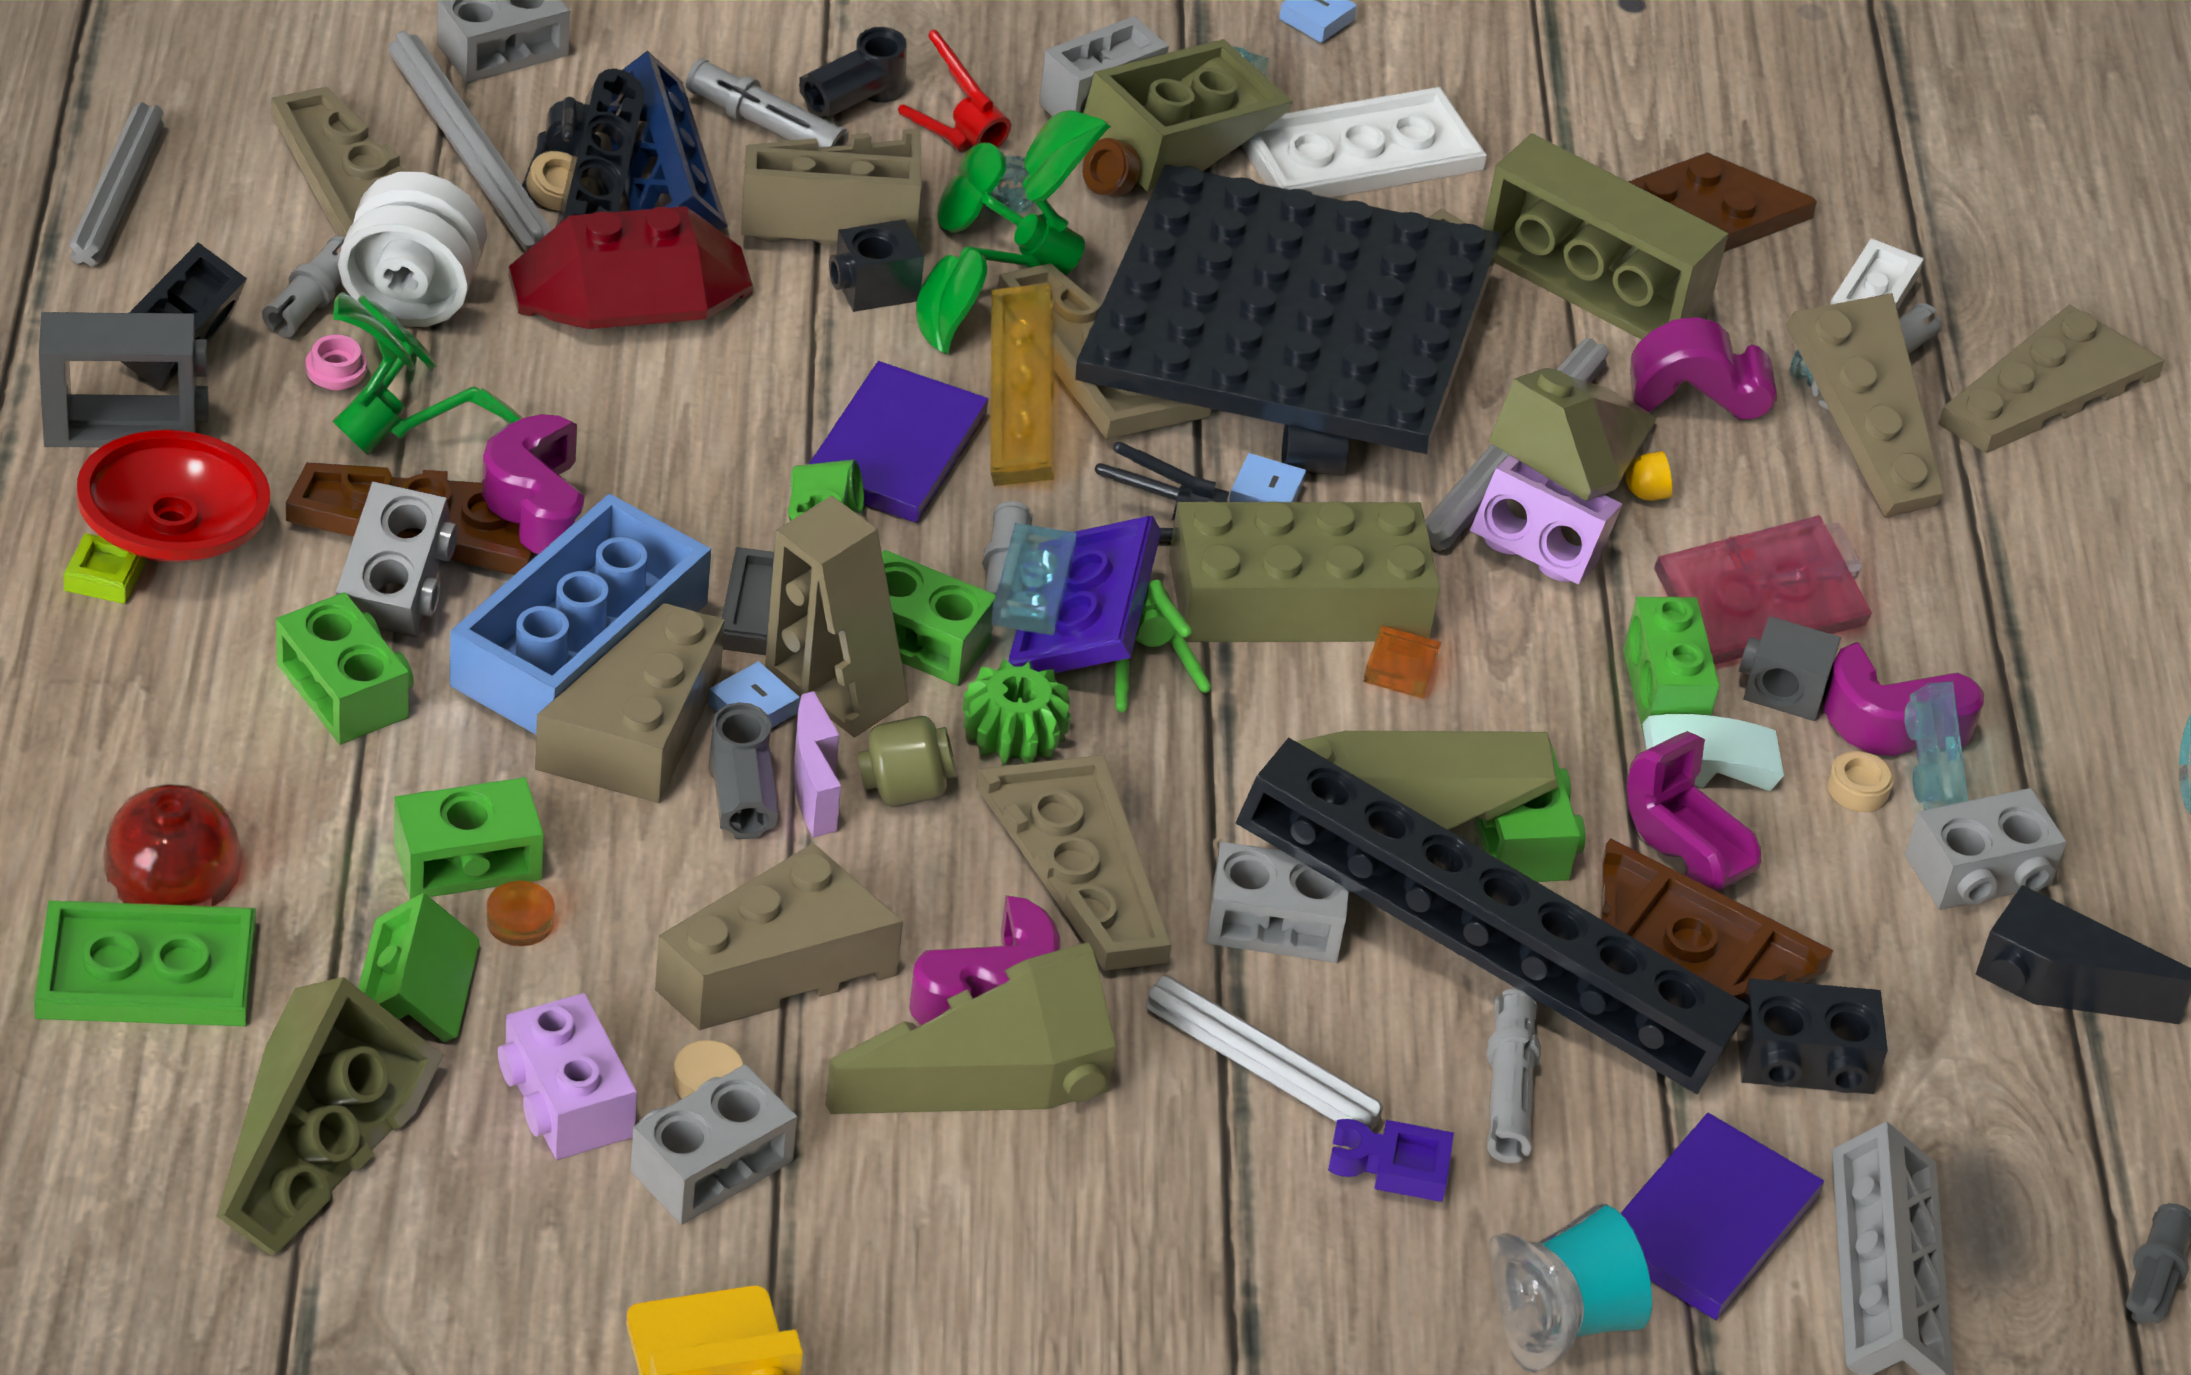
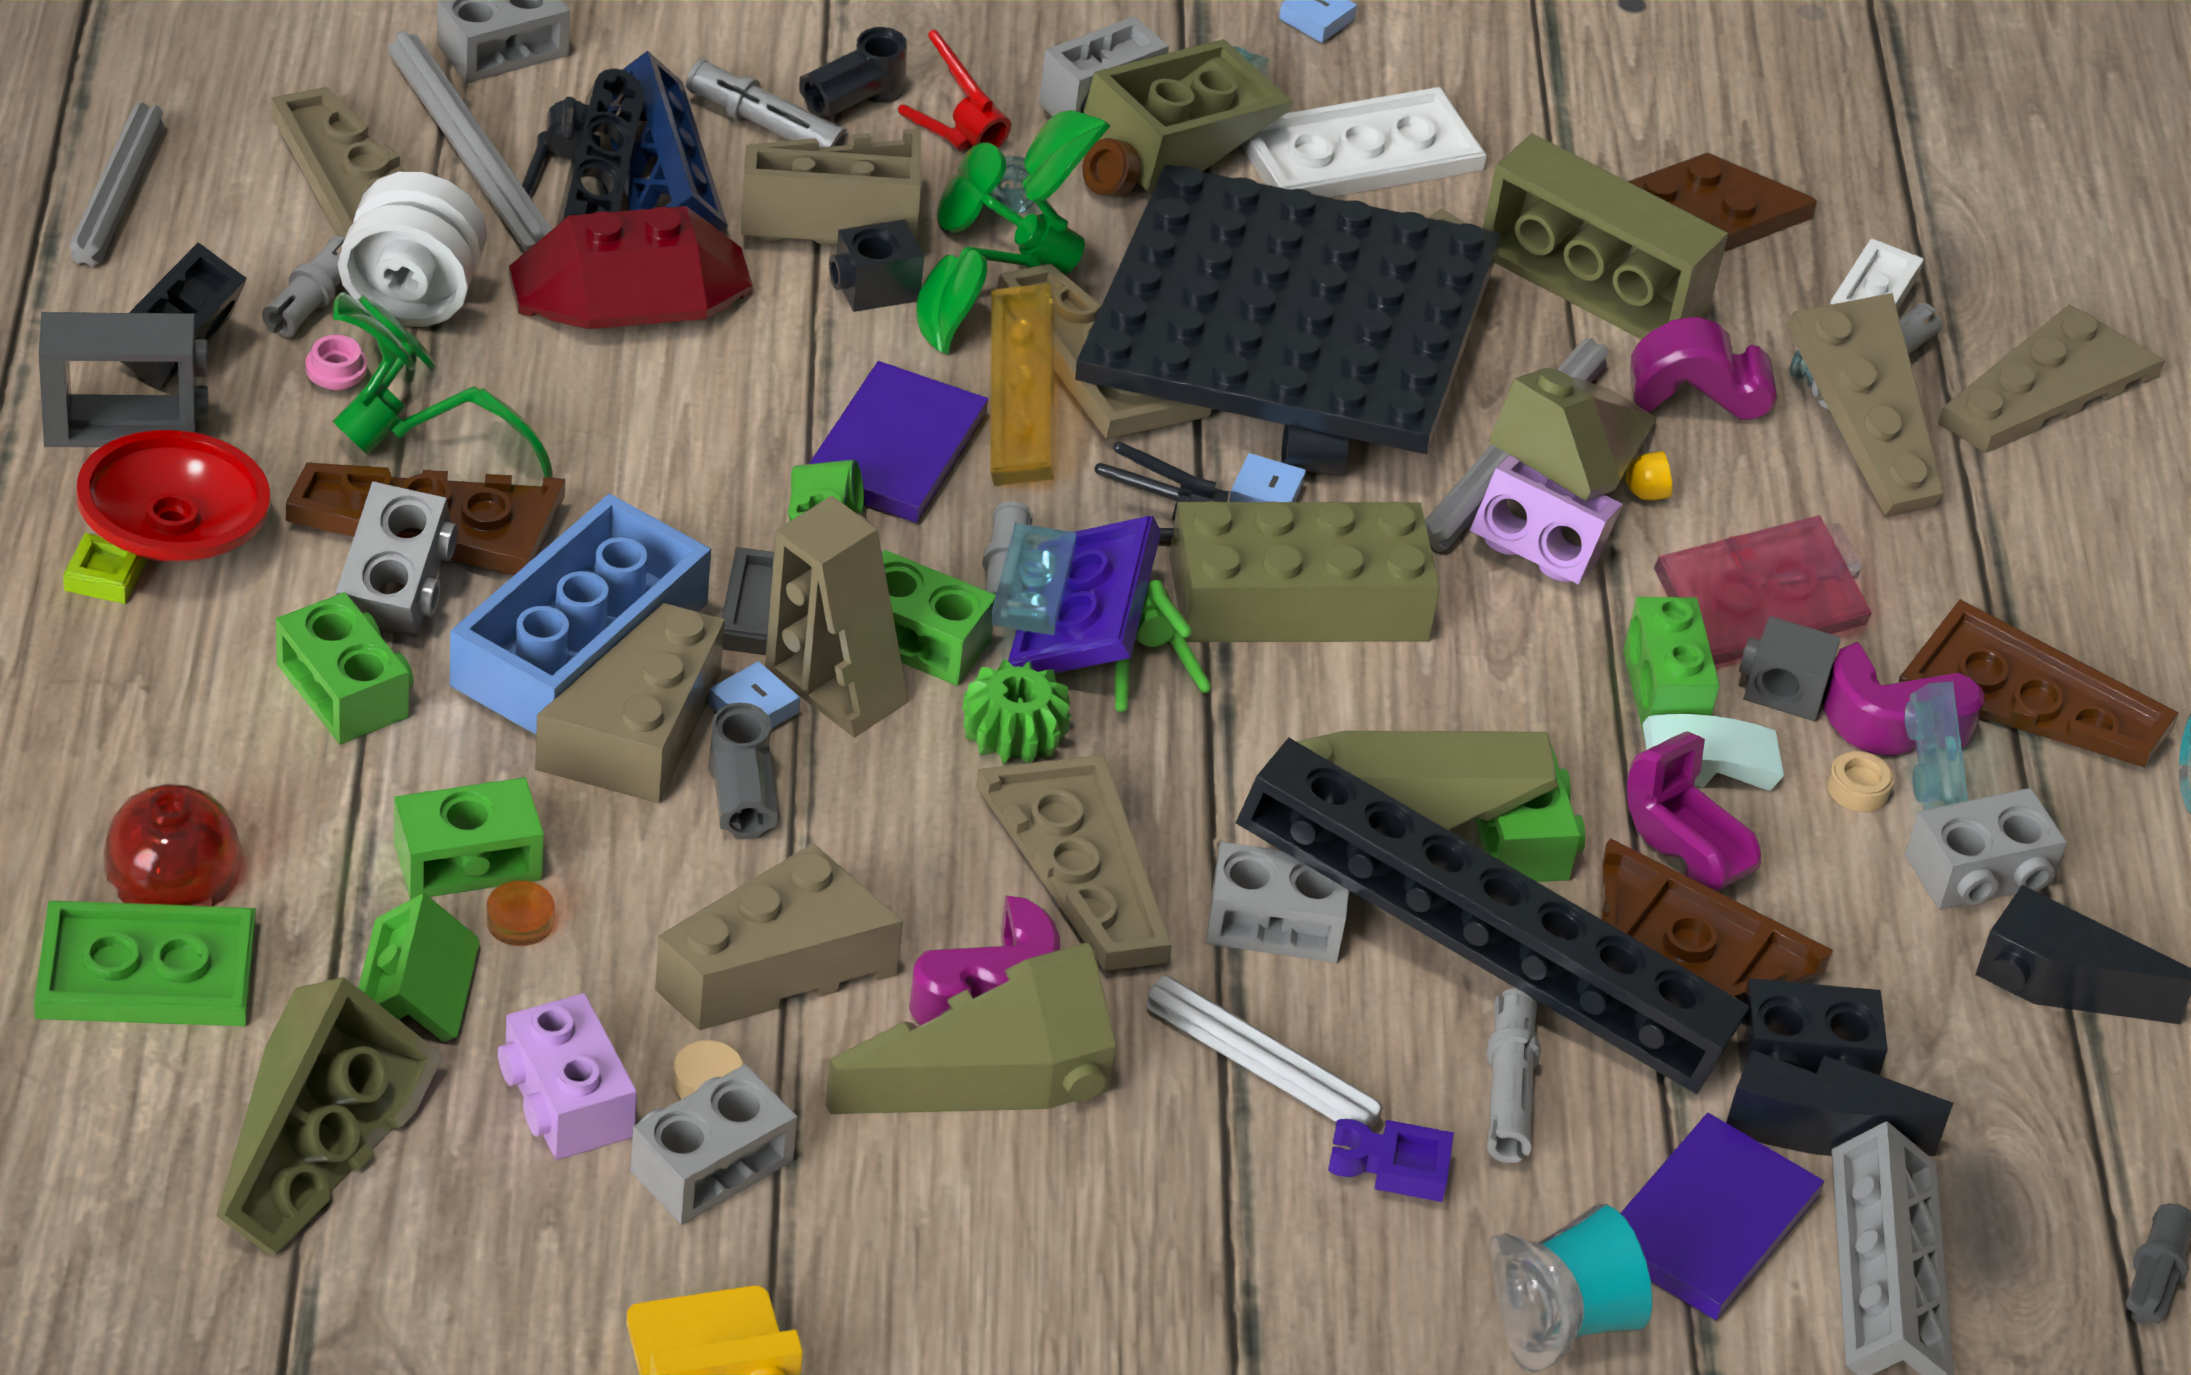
(525, 481): magenta animal -> none
(548, 178): tan tile -> none
(815, 767): lavender slope -> none
(907, 761): olive head -> none
(1402, 662): clear orange tile -> none
(1825, 1109): none -> black slope
(2043, 688): none -> reddish brown wing

